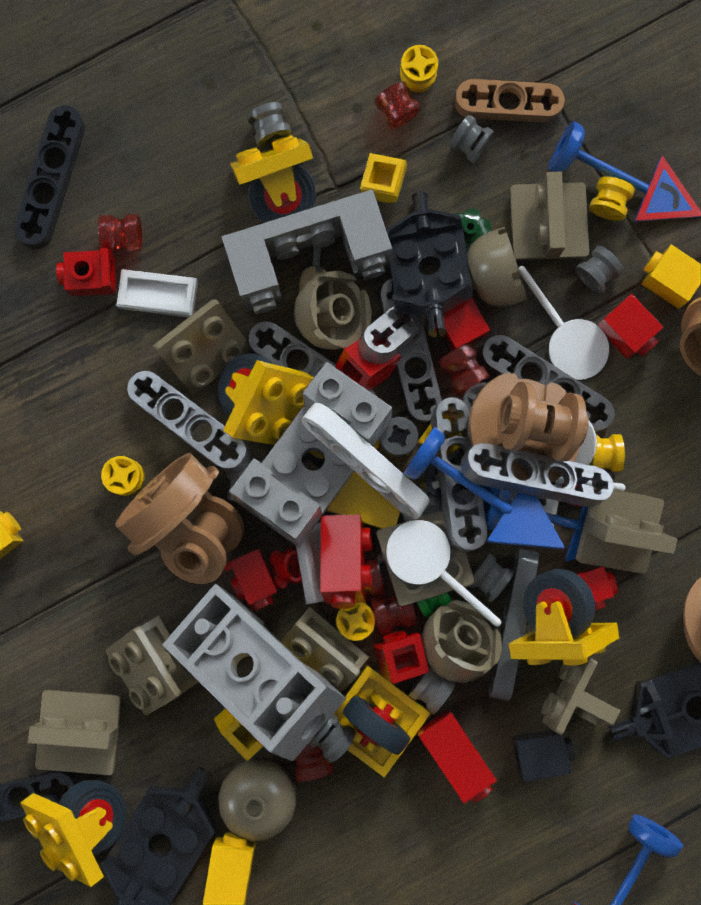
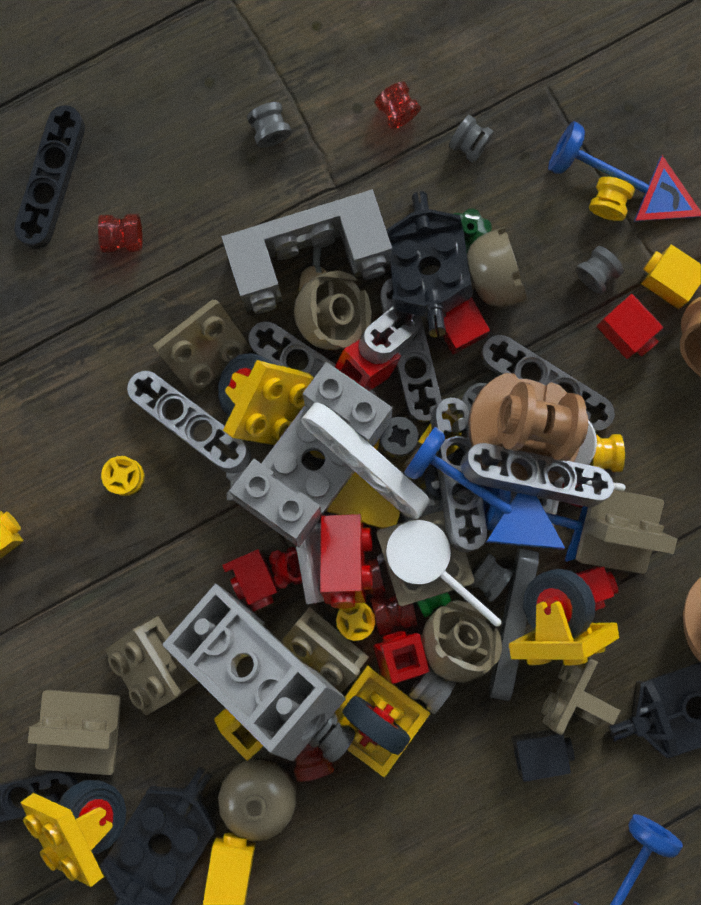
(98, 280): red brick -> none
(157, 293): white tile -> none
(183, 521): medium nougat piece -> none
(276, 179): yellow plate -> none
(384, 177): yellow brick -> none
(420, 59): yellow wheel -> none
(457, 757): red brick -> none
(459, 361): clear red wheel -> none
(535, 113): medium nougat beam -> none
(549, 219): dark tan bracket -> none
(576, 345): white piece -> none

